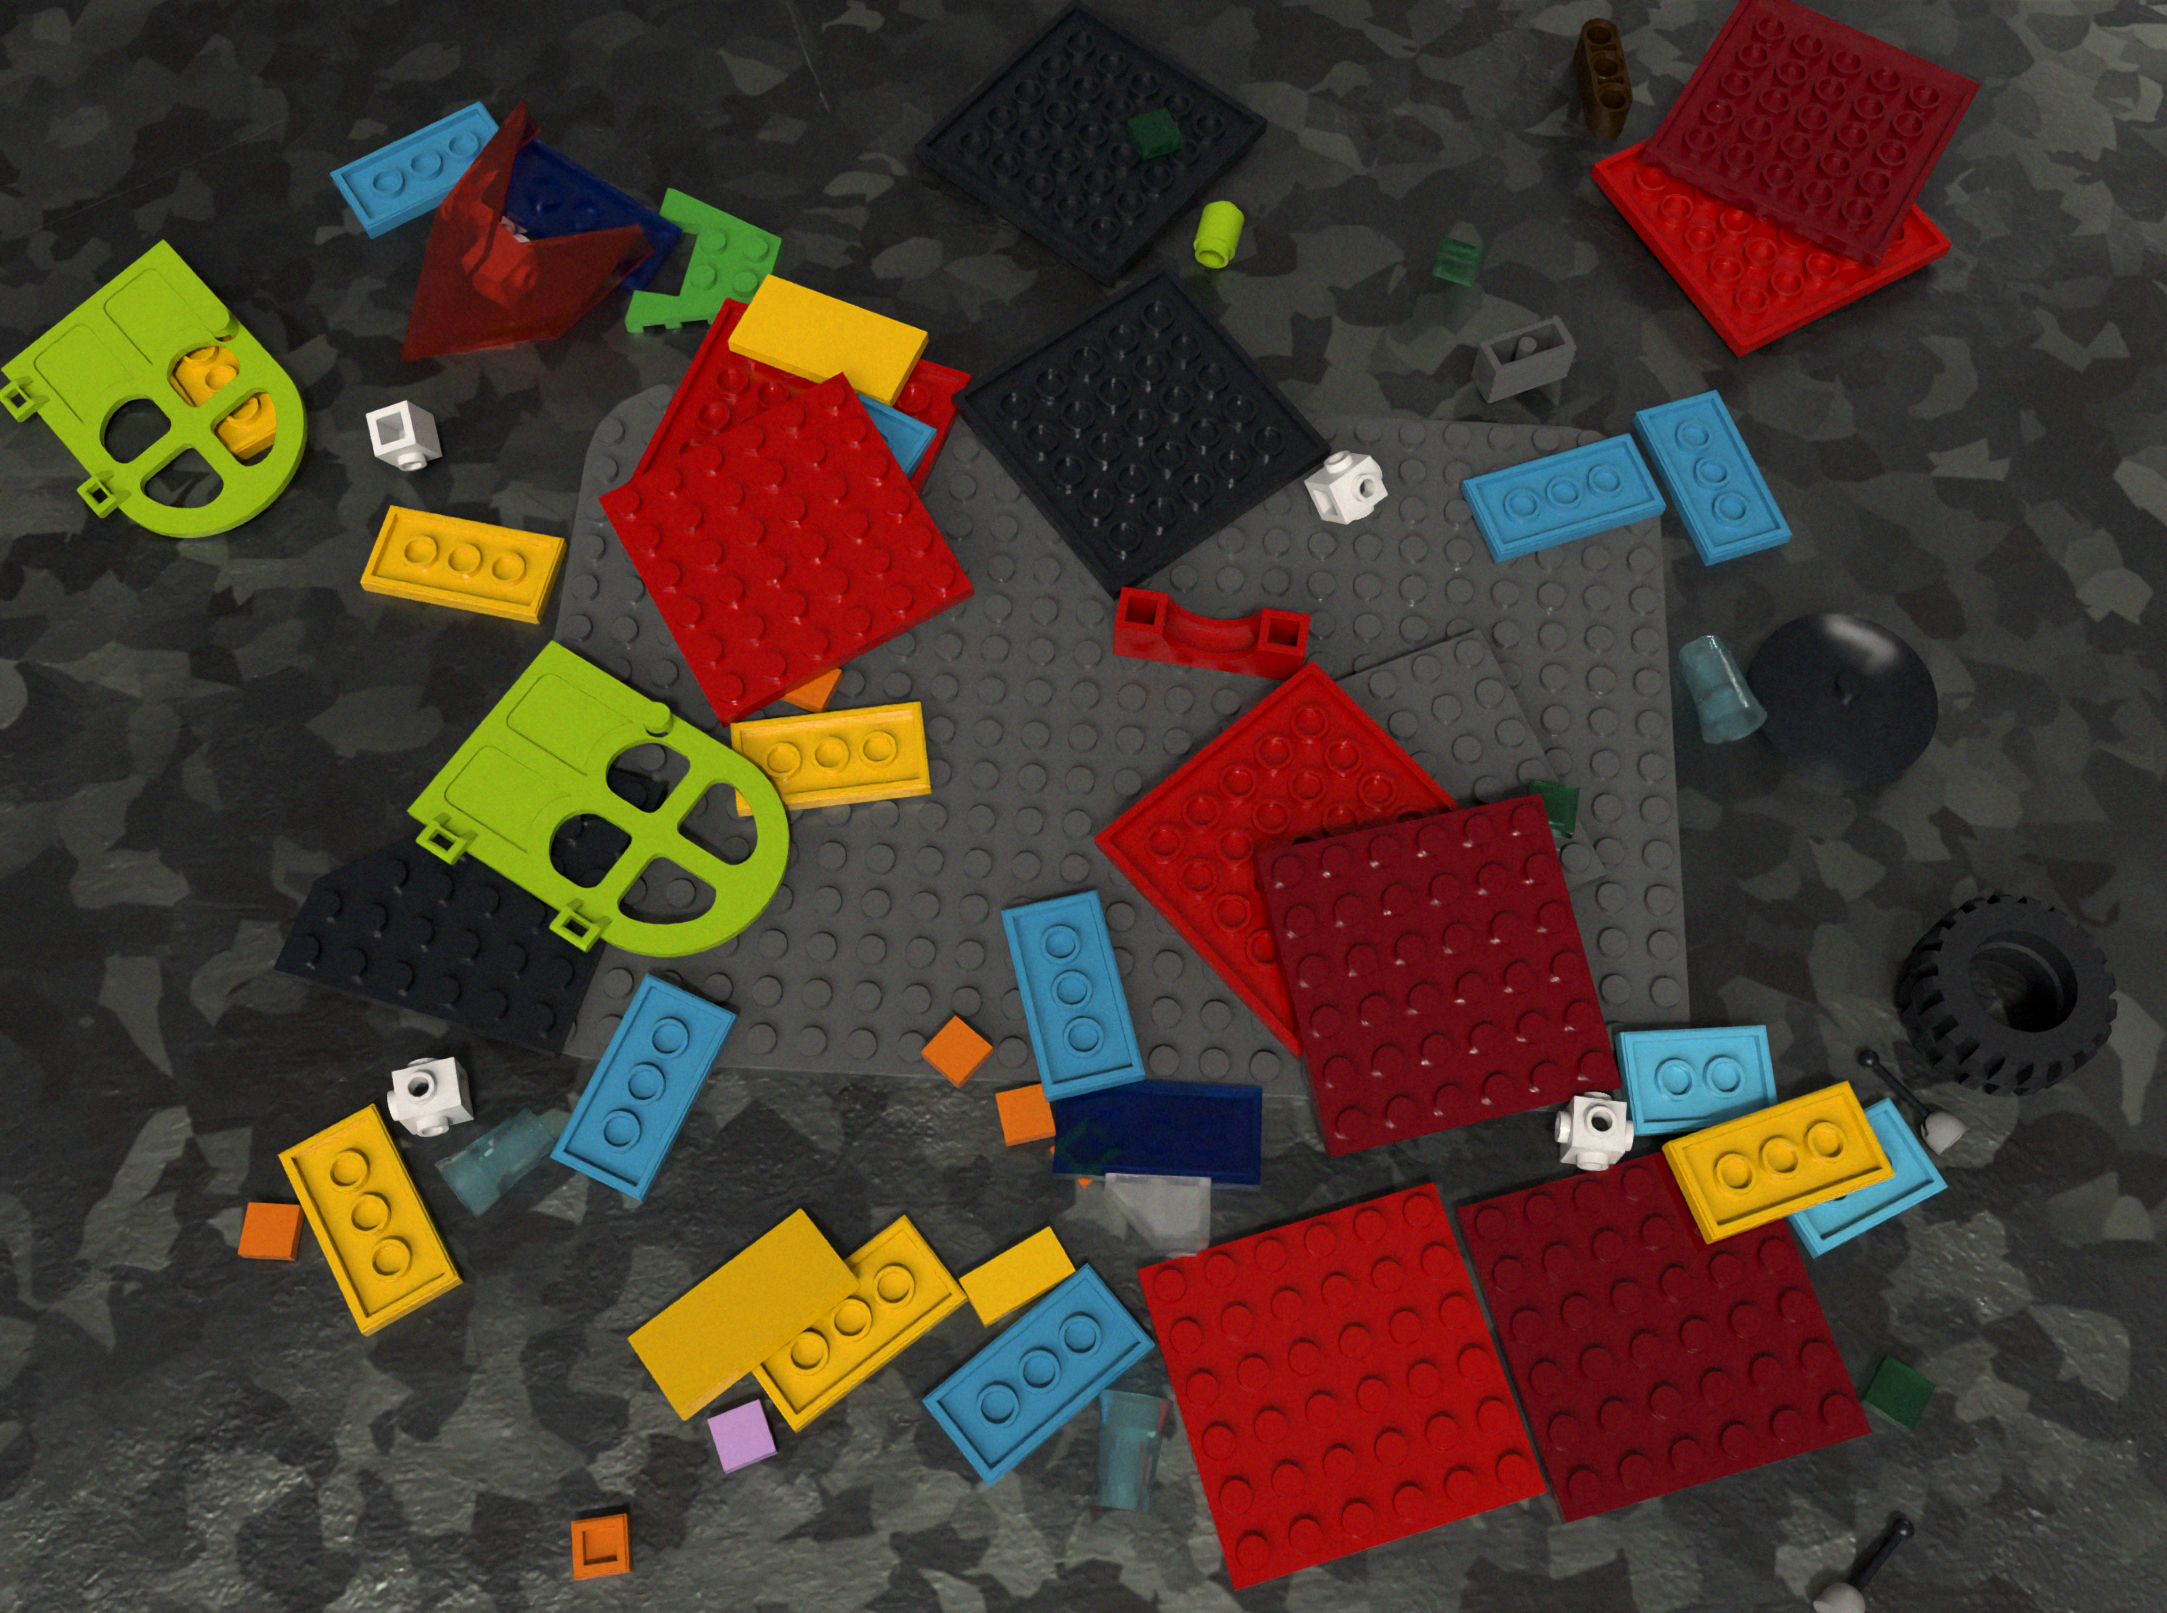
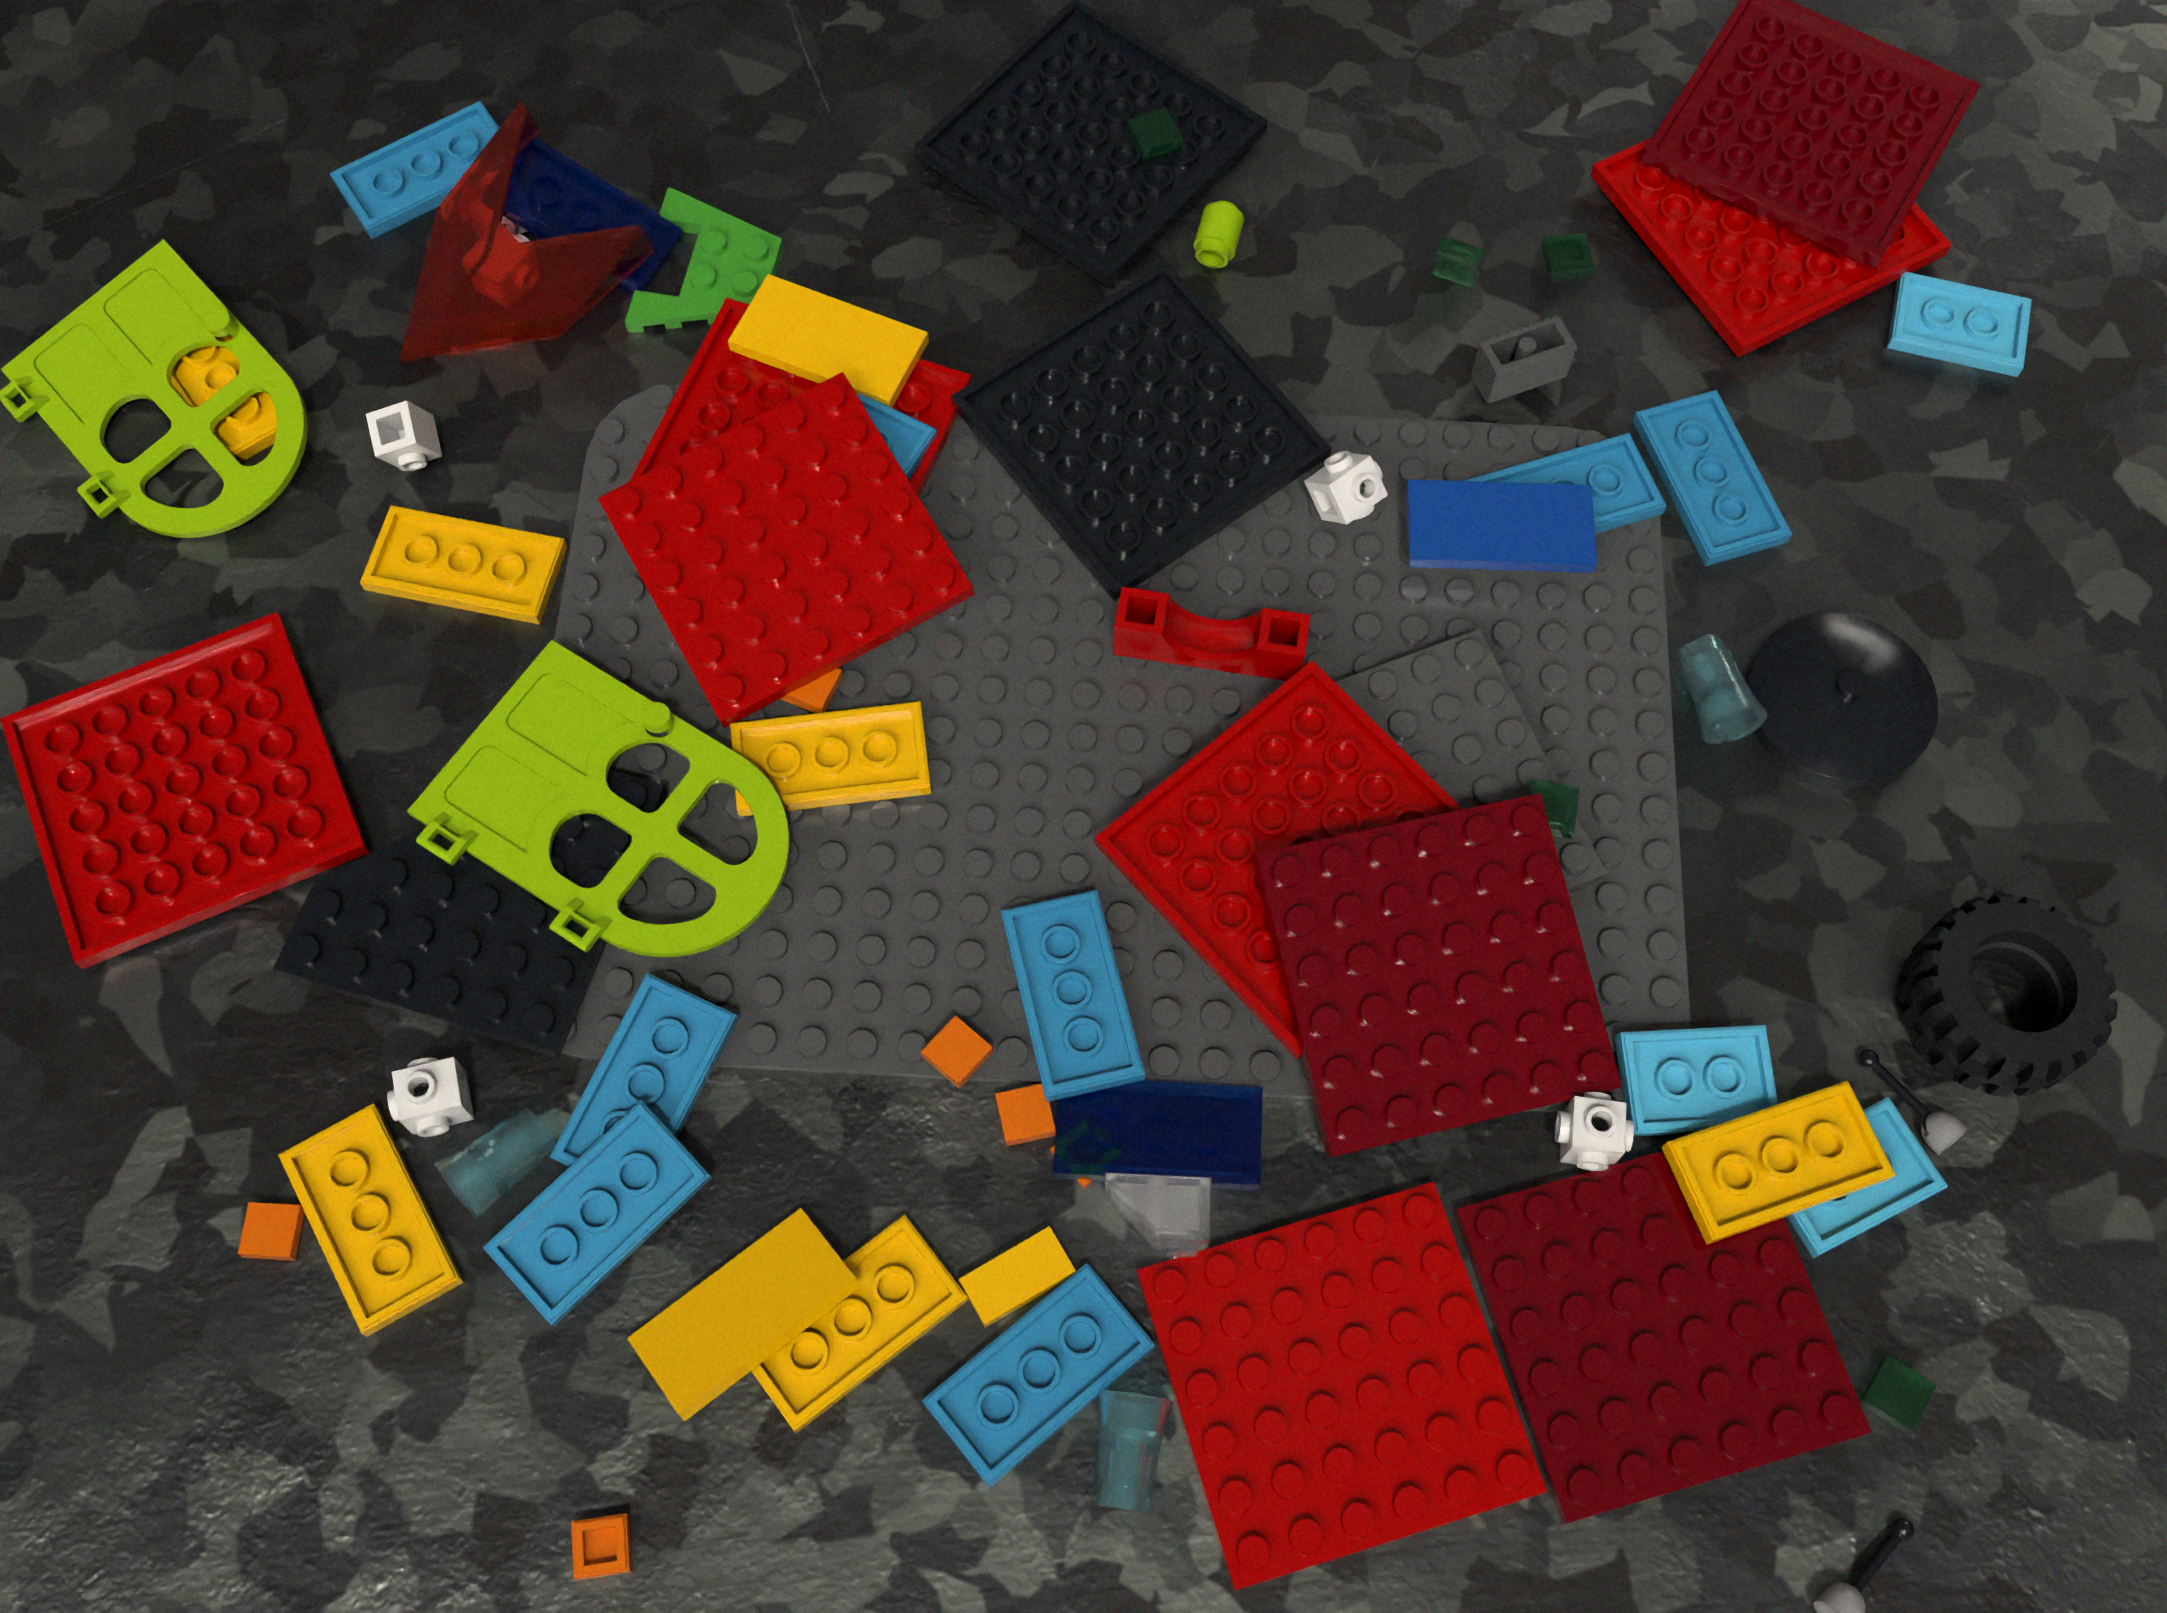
(181, 789): none -> red plate
(597, 1213): none -> dark azure tile
(742, 1436): lavender tile -> none
(1500, 526): none -> blue tile
(1567, 256): none -> clear green tile
(1602, 78): dark brown beam -> none
(1959, 324): none -> medium azure tile

